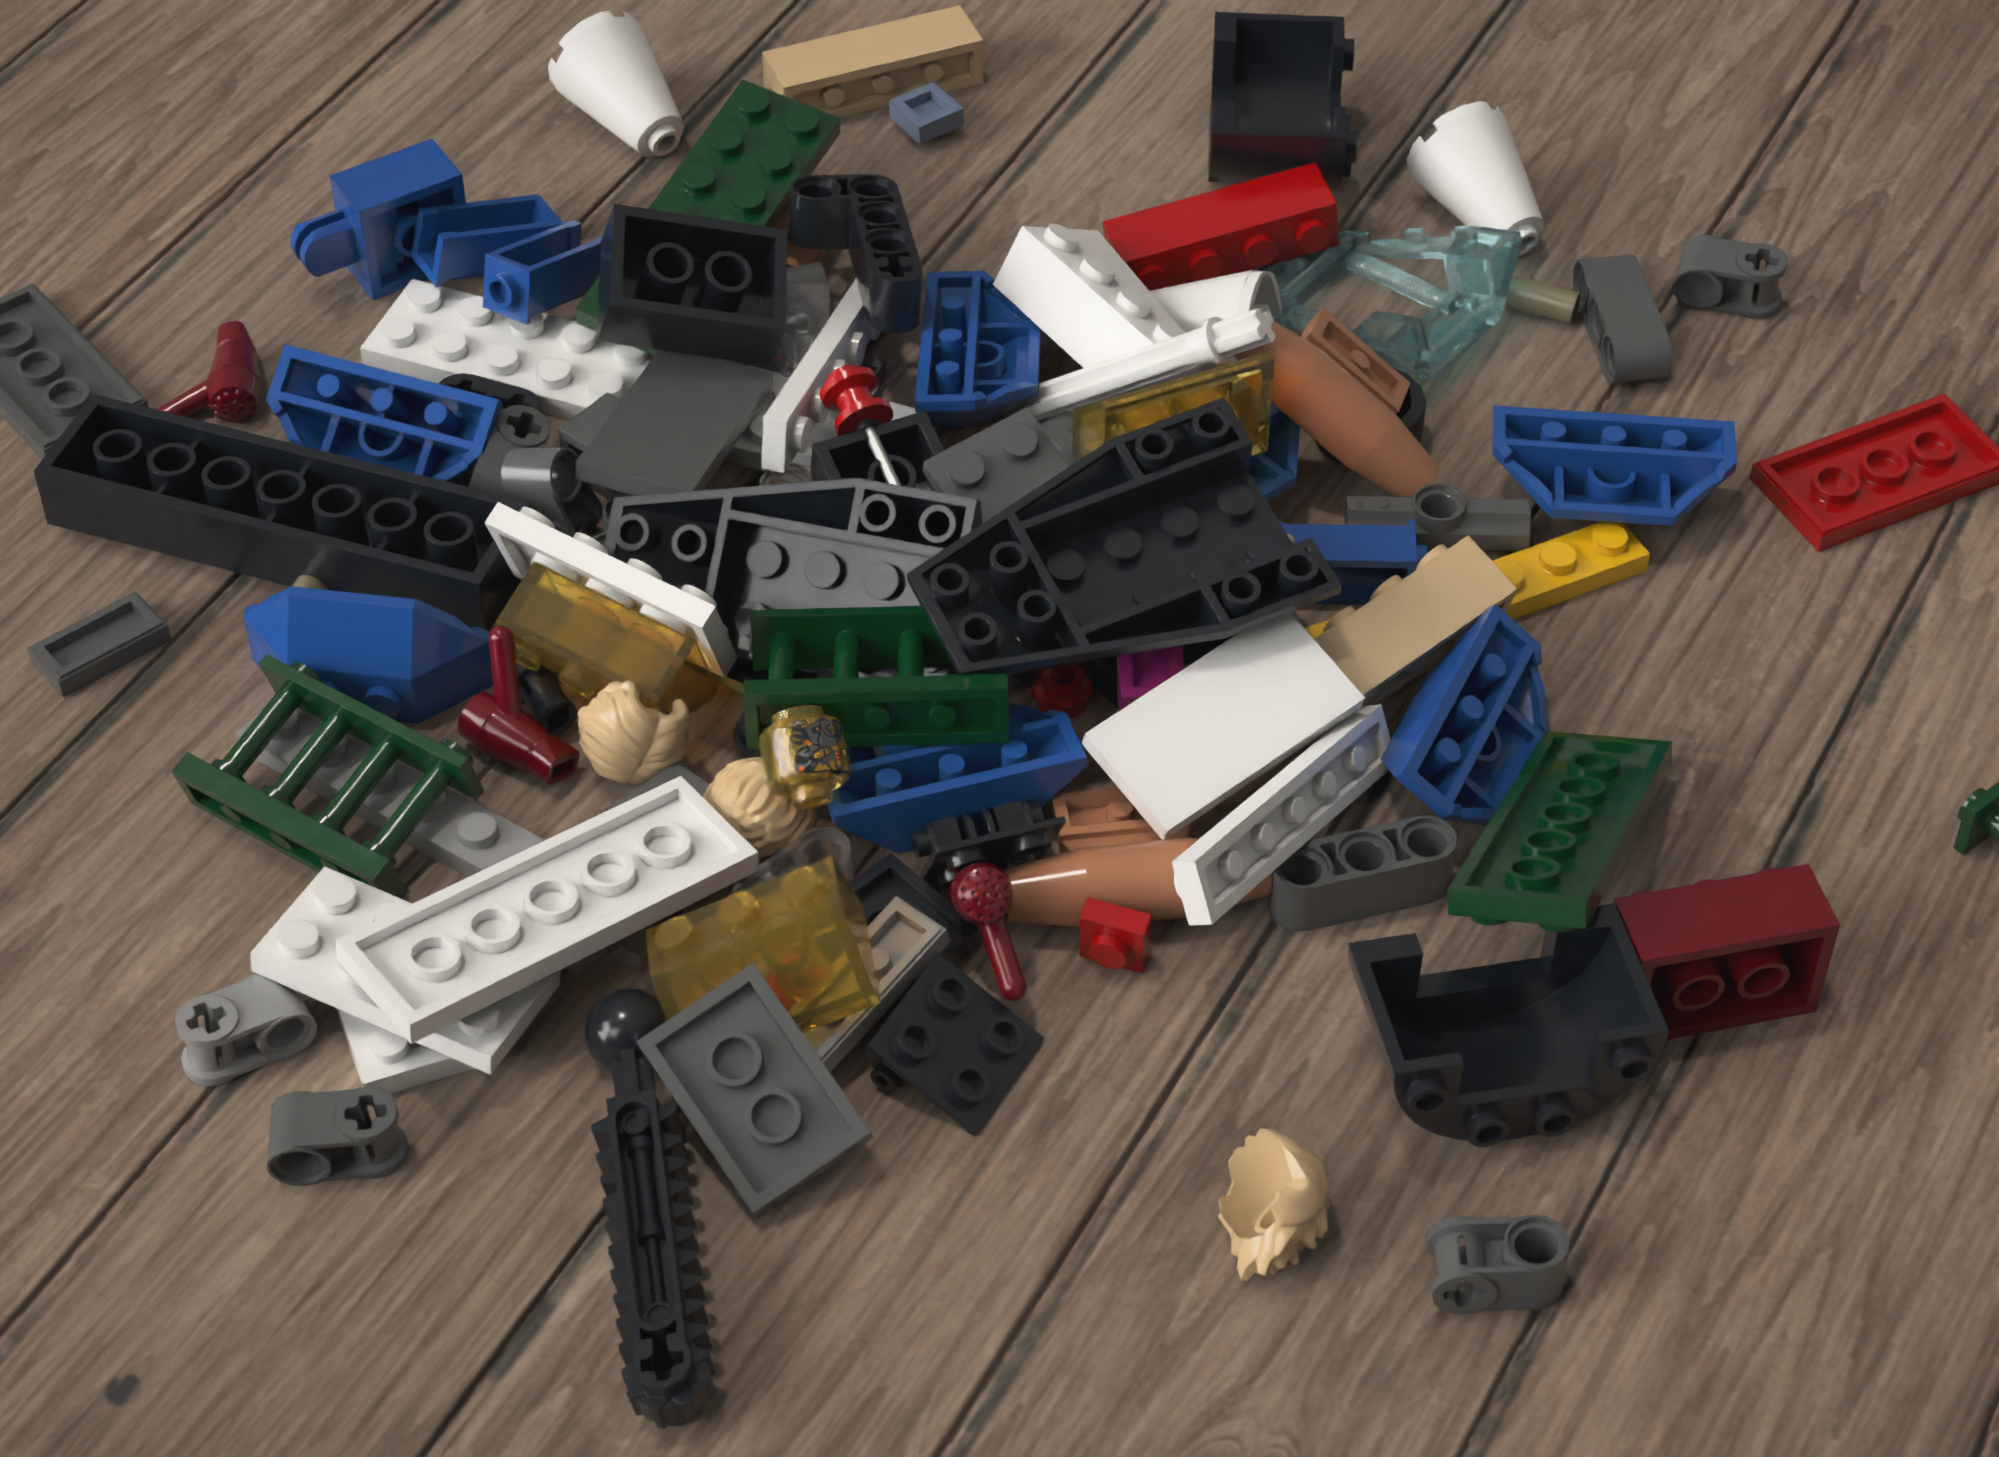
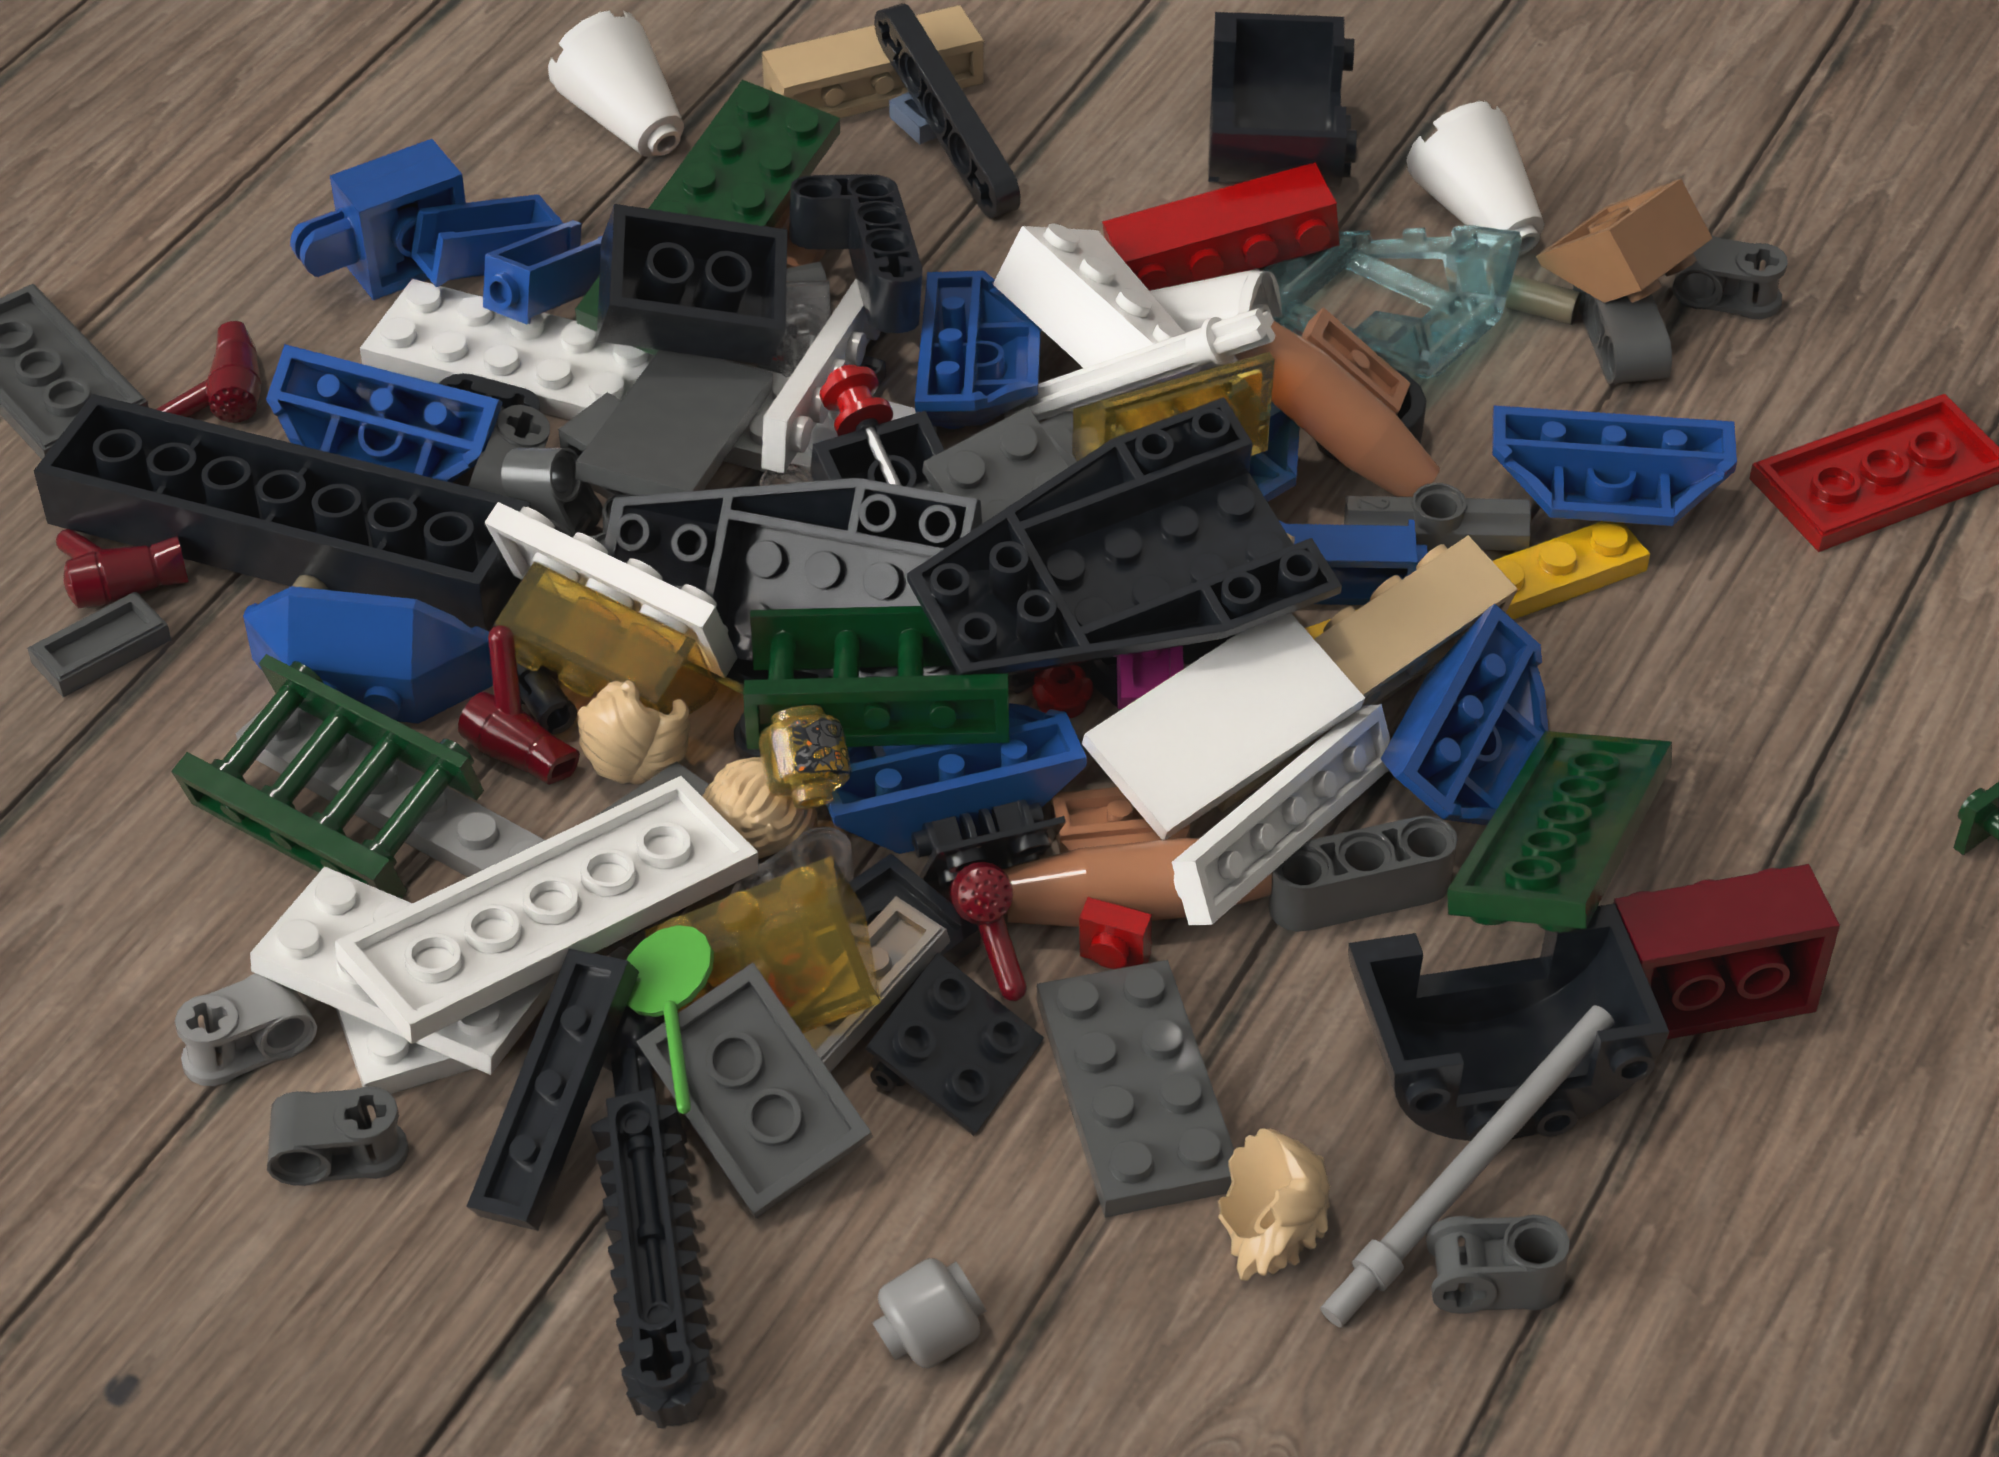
(107, 575): none -> dark red piece
(553, 1089): none -> black plate
(671, 973): none -> bright green piece
(929, 1313): none -> light grey head
(947, 110): none -> black beam
(1137, 1087): none -> dark grey plate
(1381, 1261): none -> light grey bar
(1630, 244): none -> medium nougat slope

